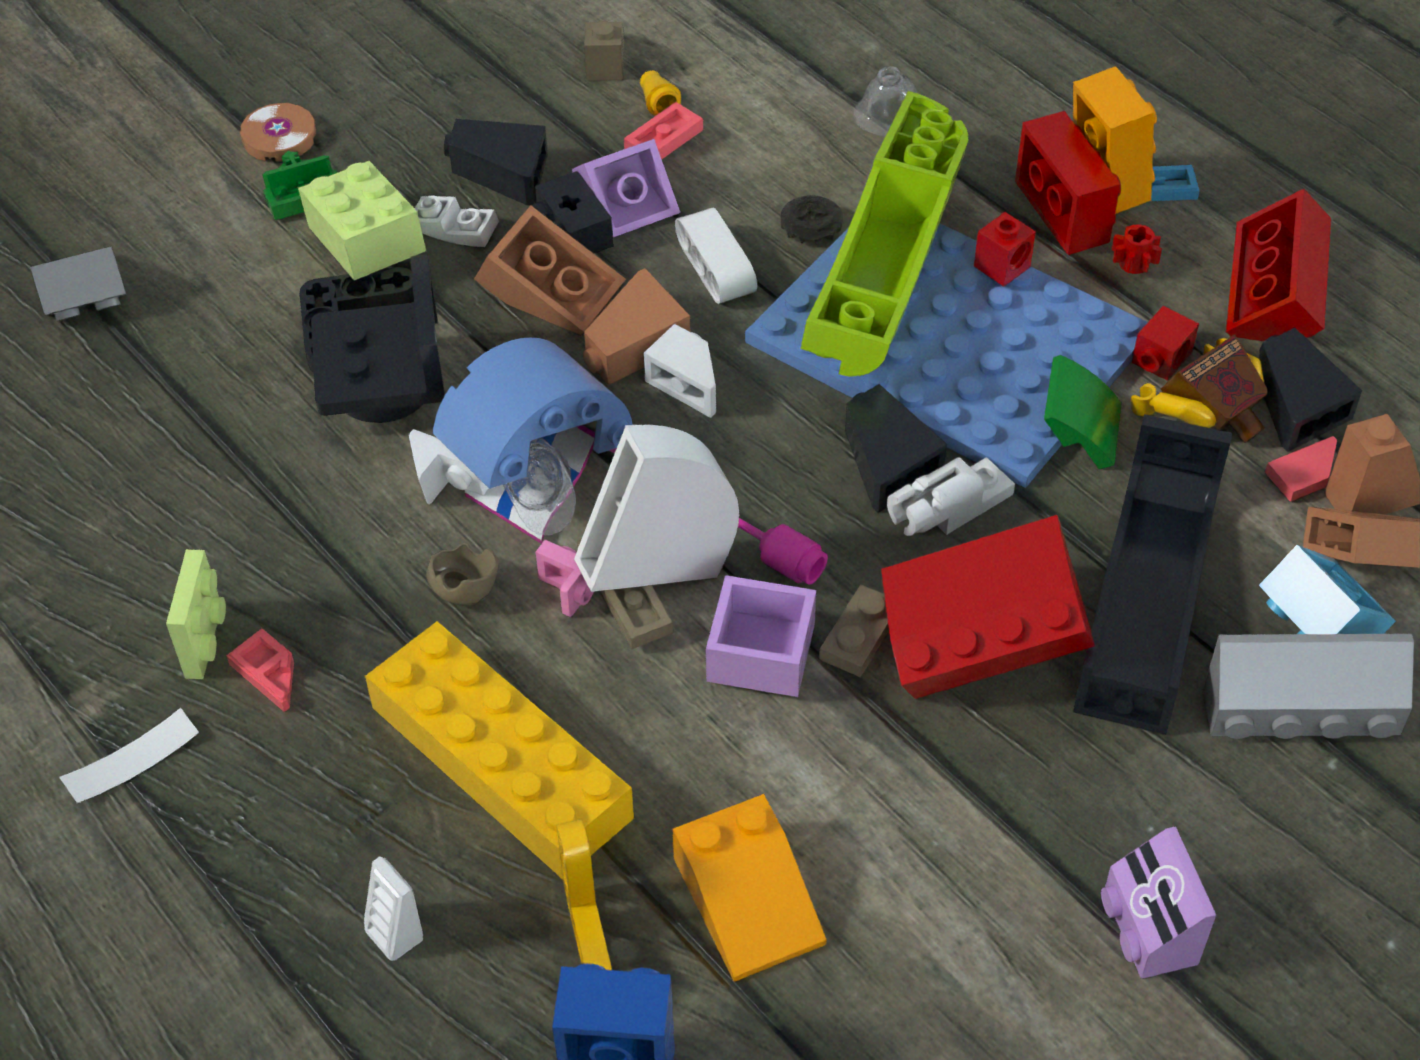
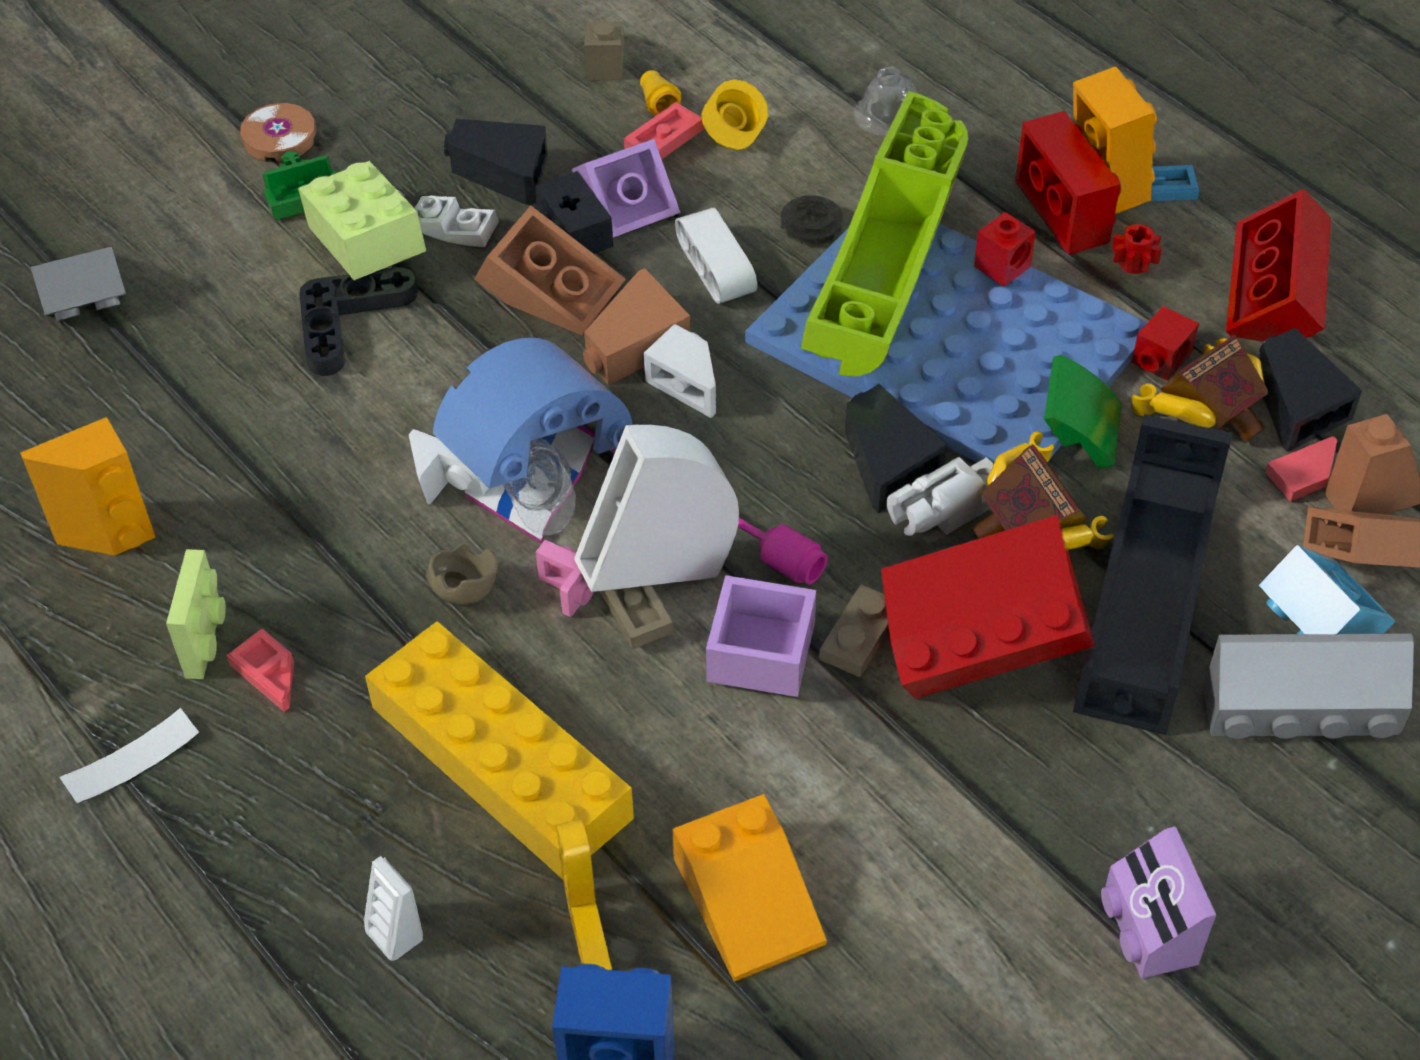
(89, 490): none -> light orange slope
(381, 358): black piece -> none
(735, 114): none -> yellow piece
(1027, 490): none -> torso

